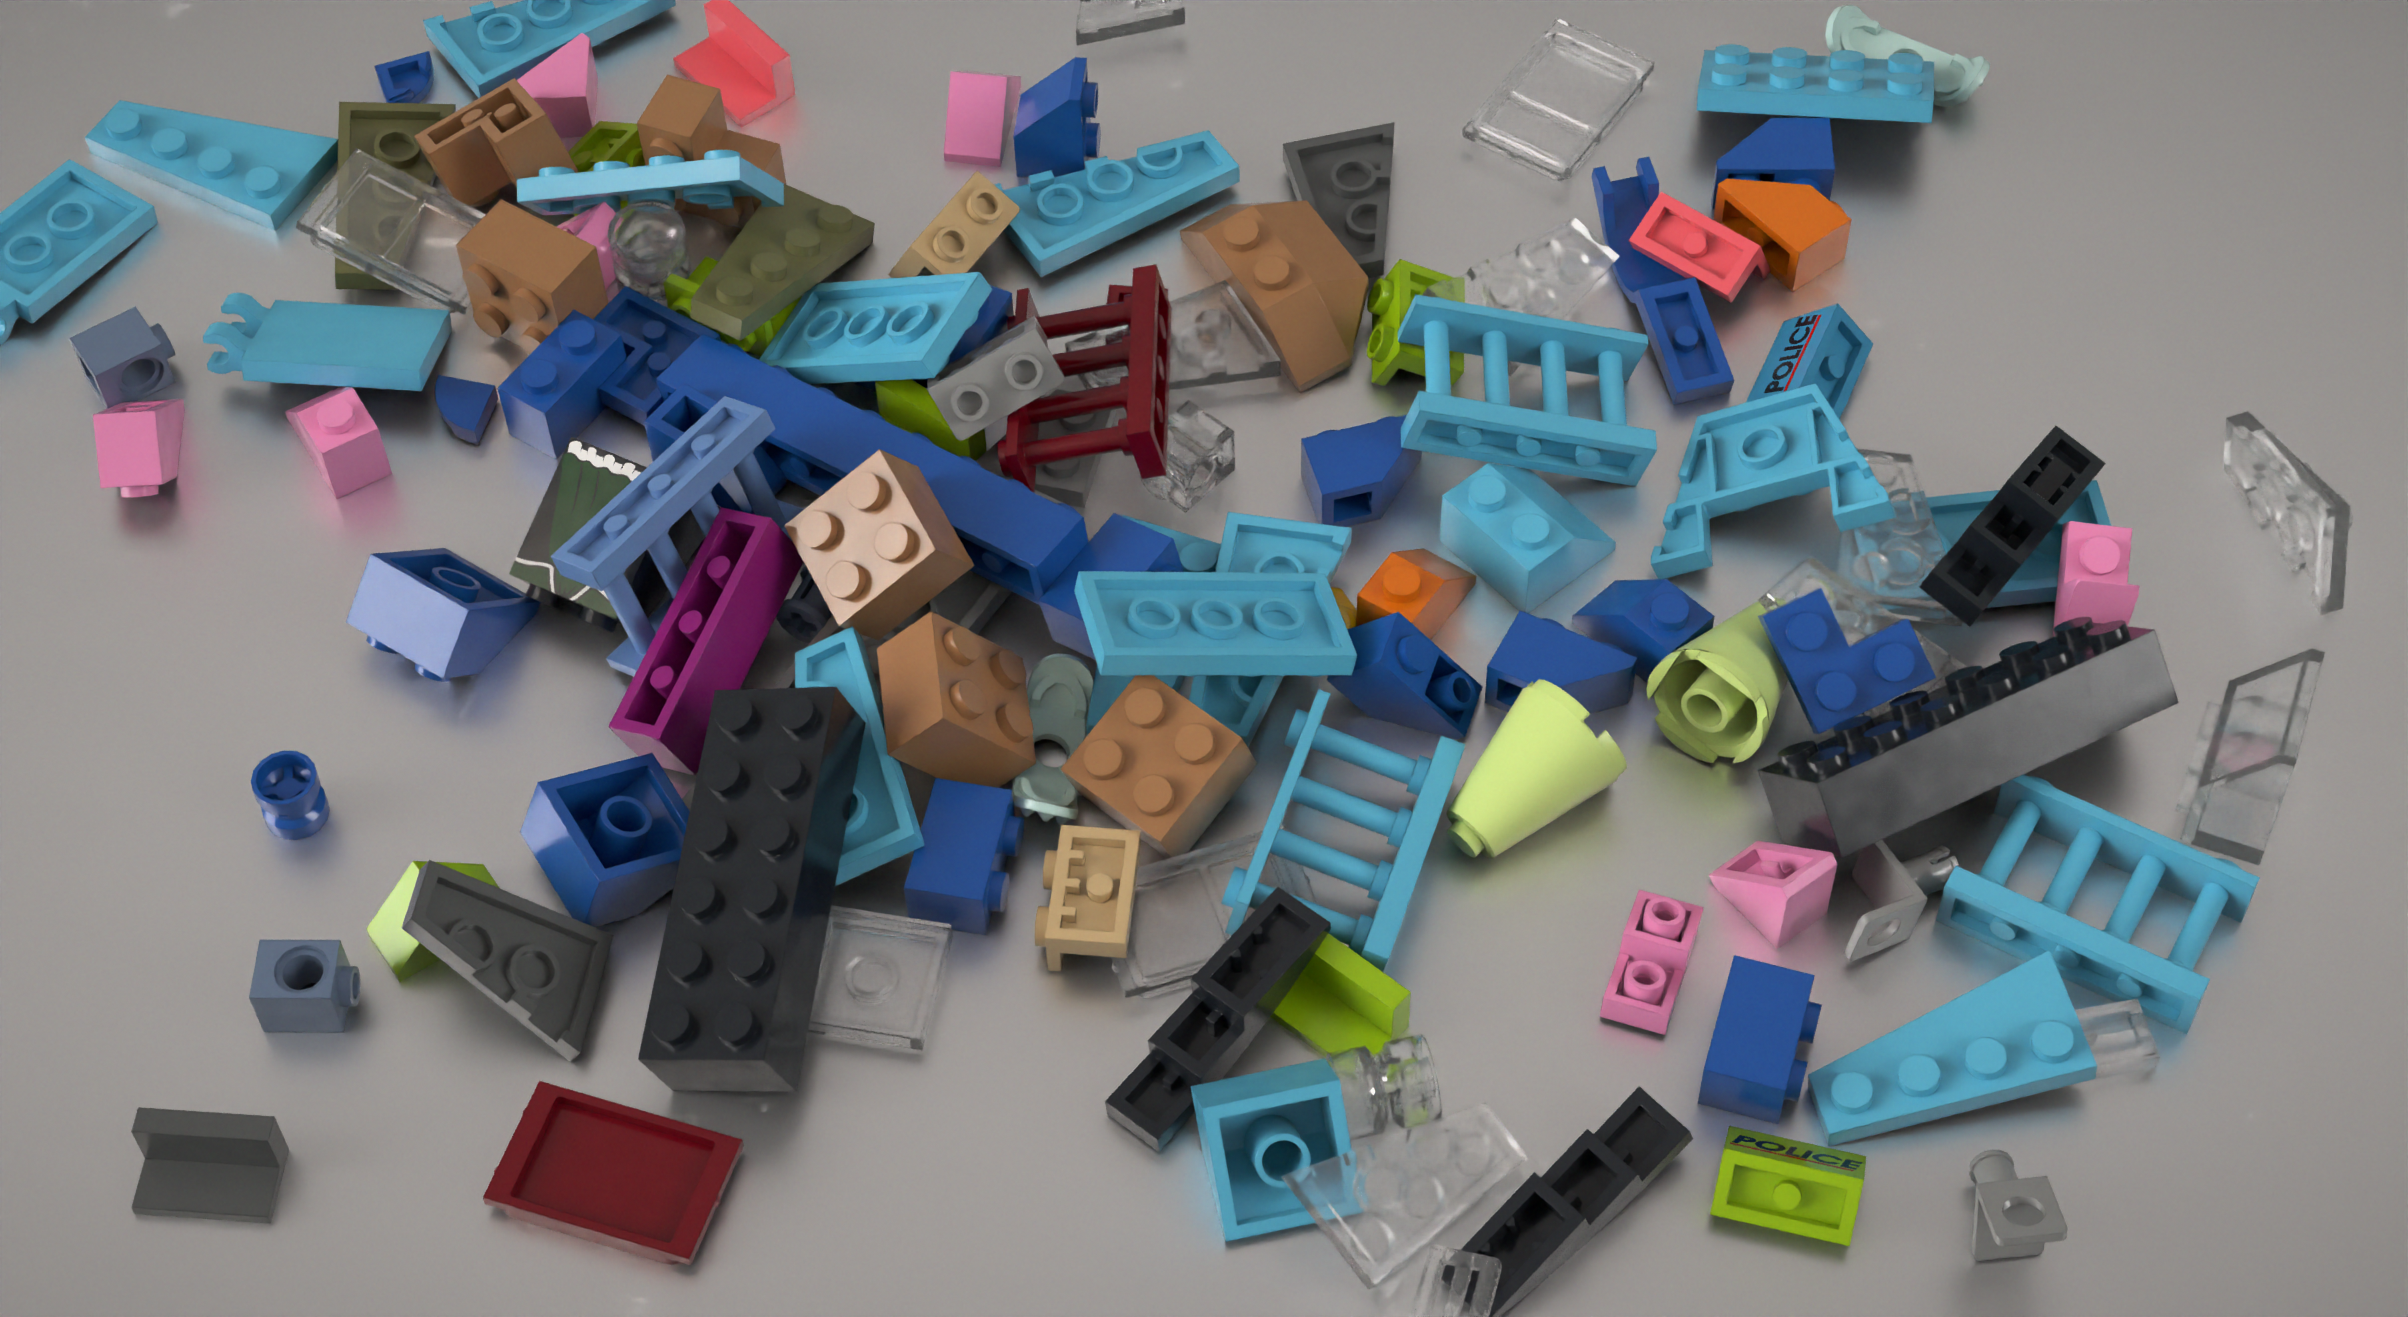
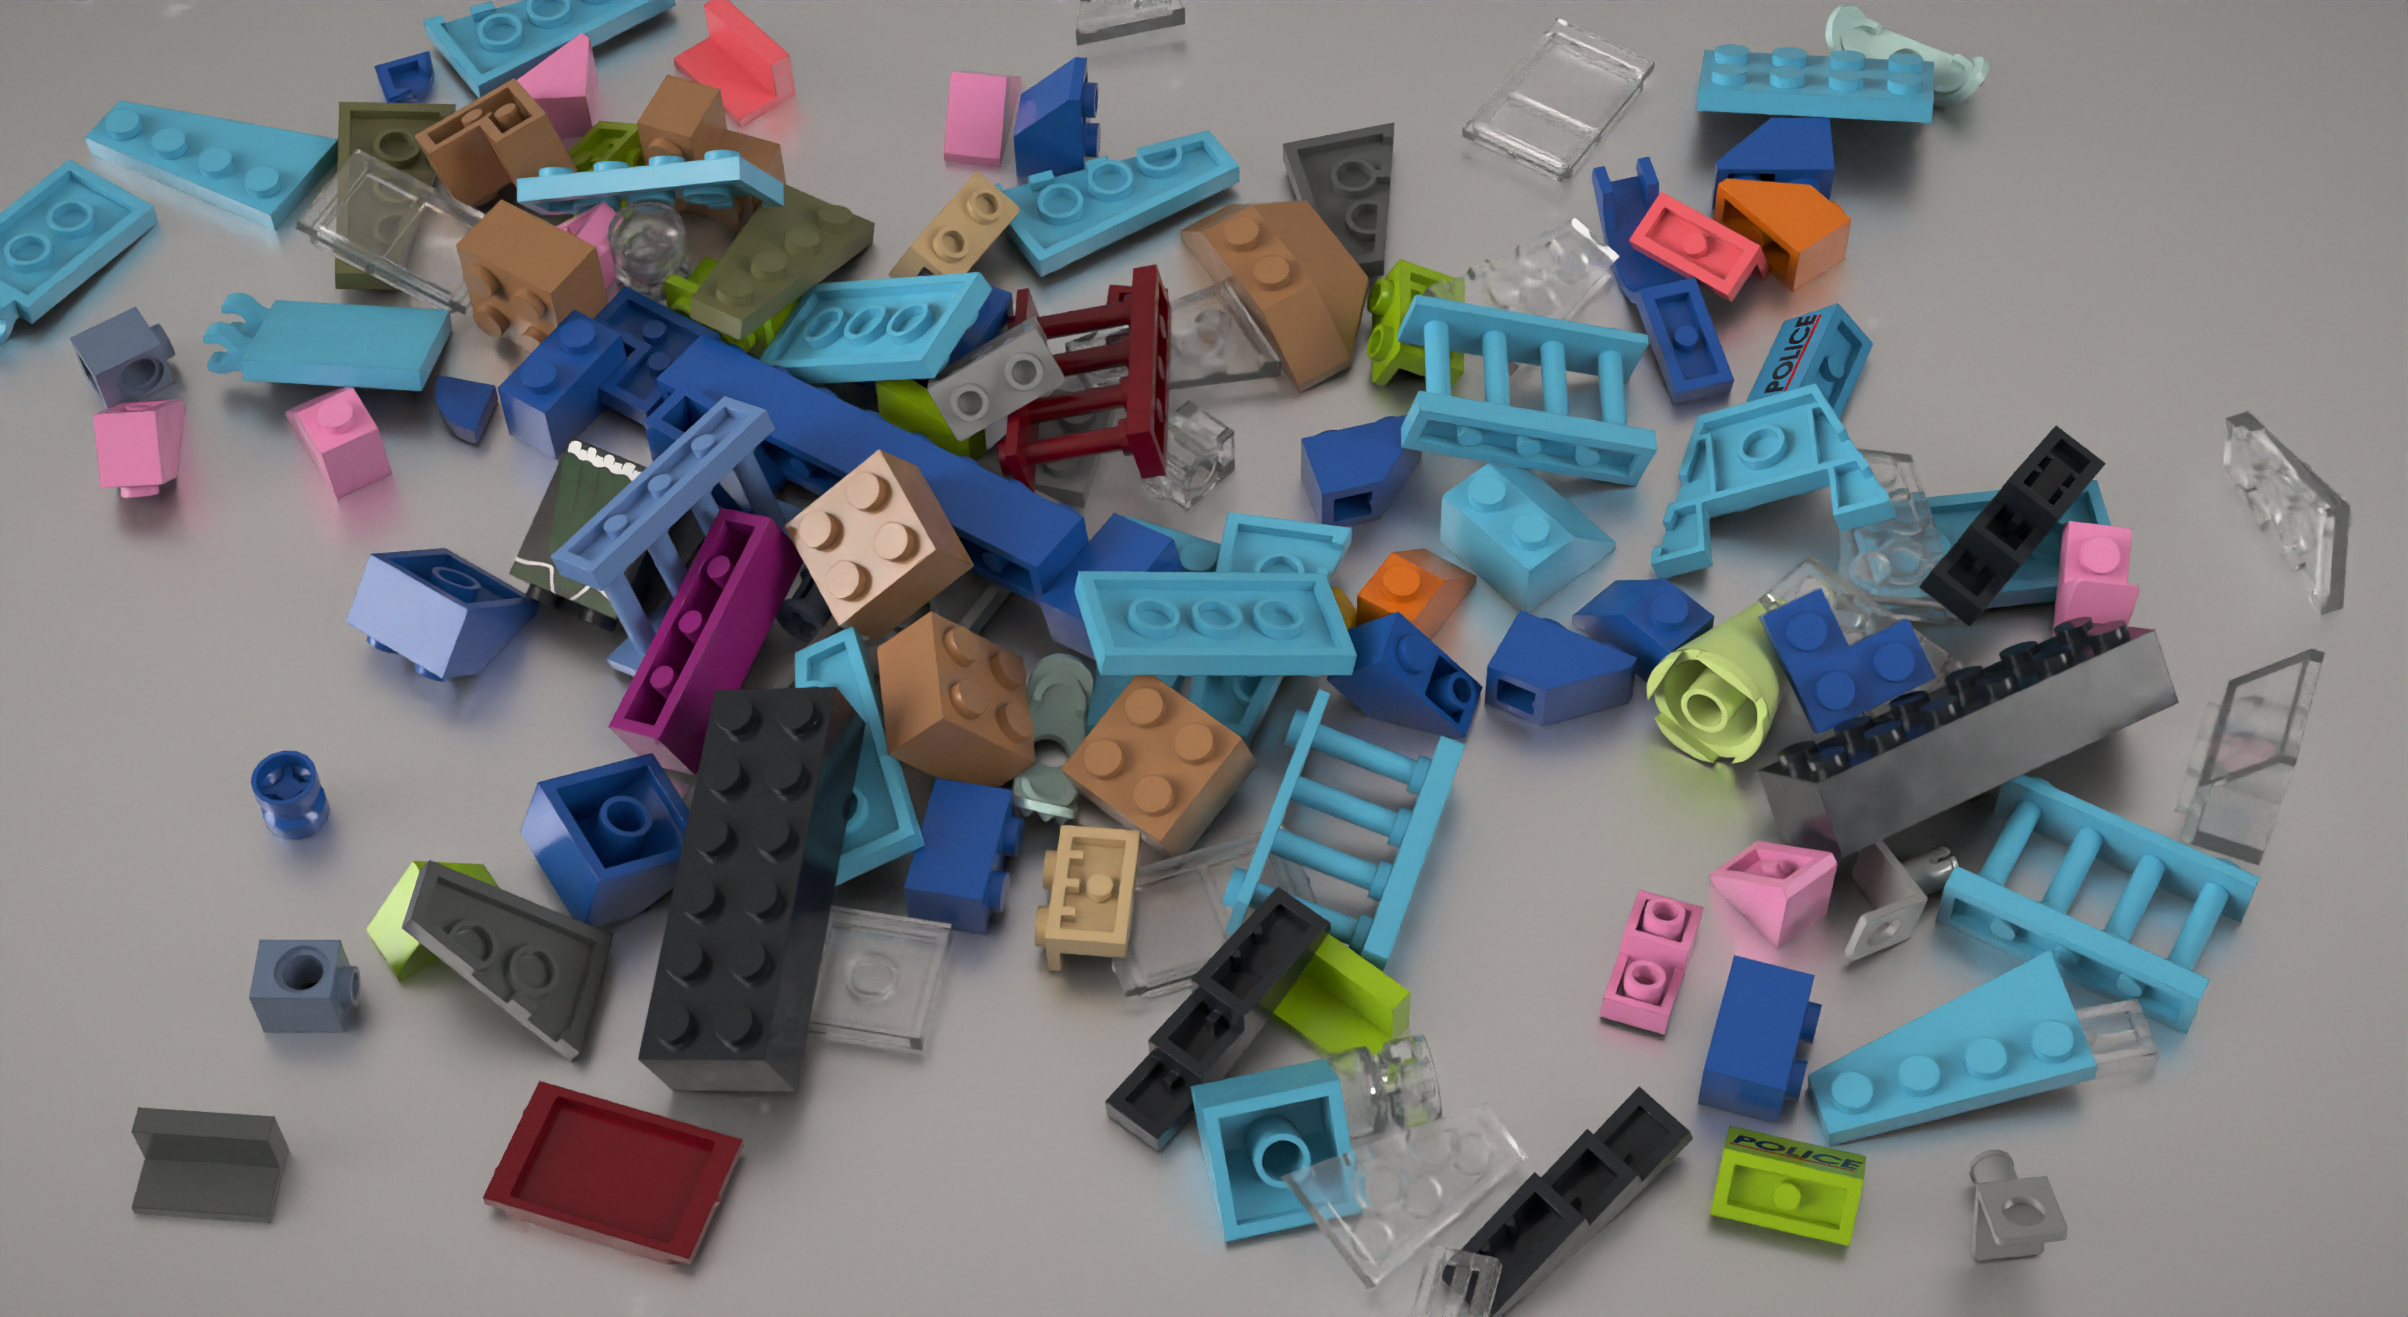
(1532, 772): yellowish green cone -> none

